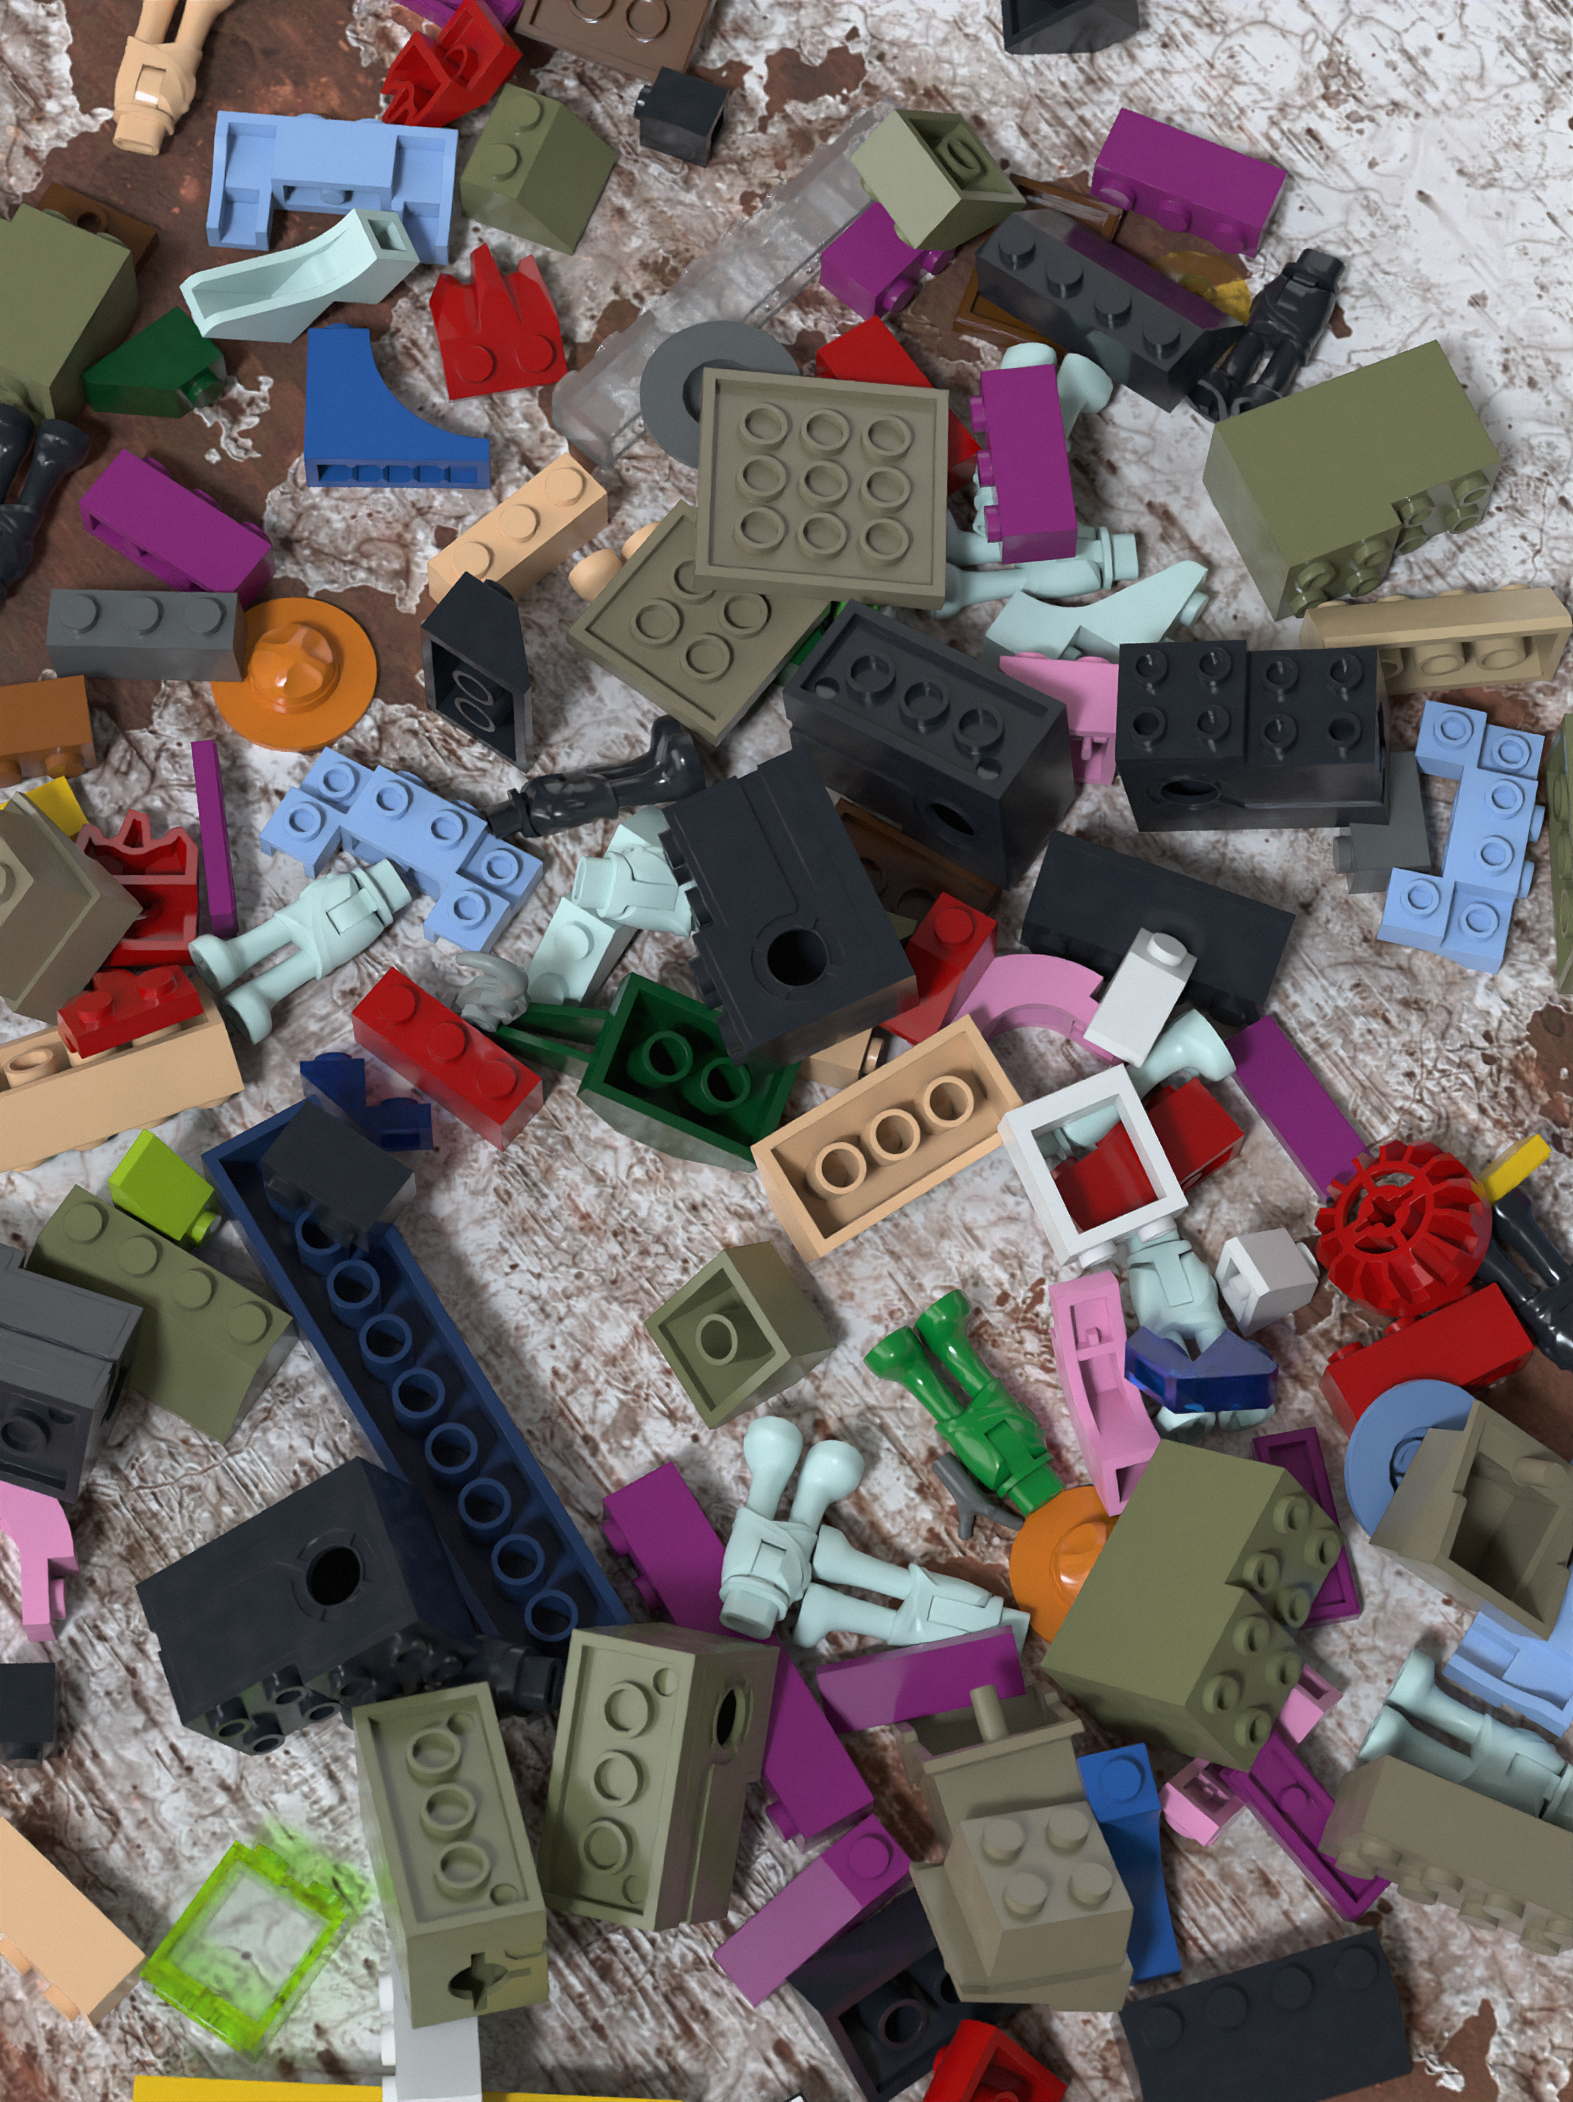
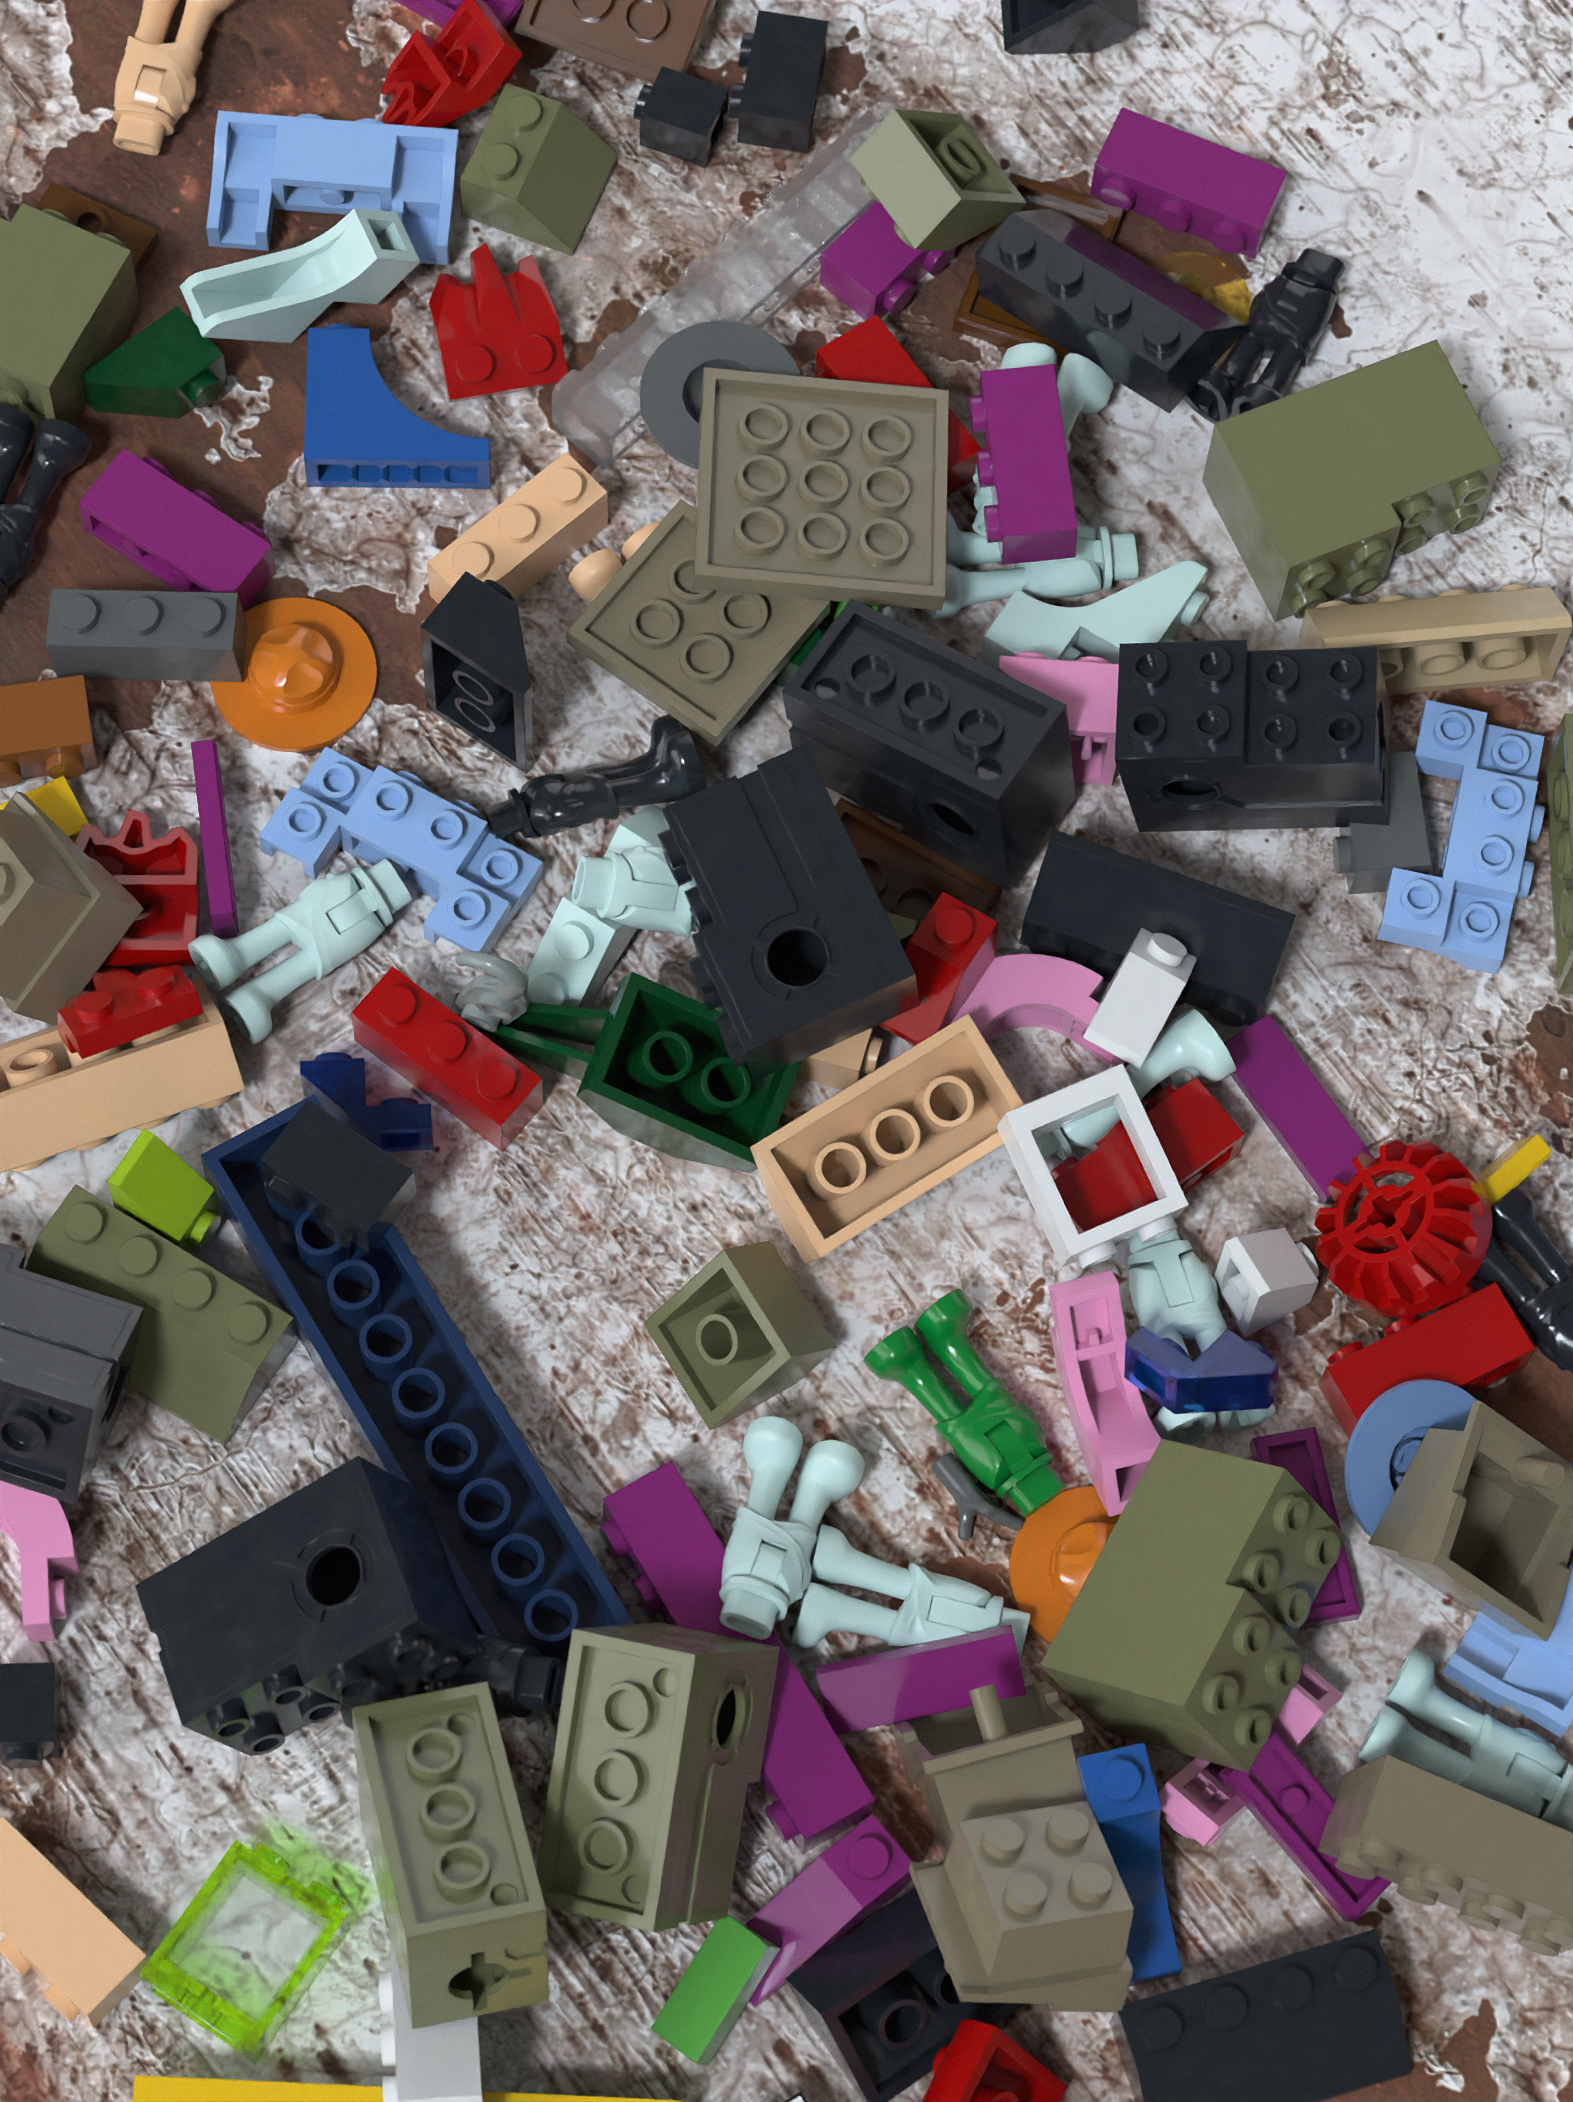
(714, 1990): none -> bright green slope
(781, 81): none -> black brick

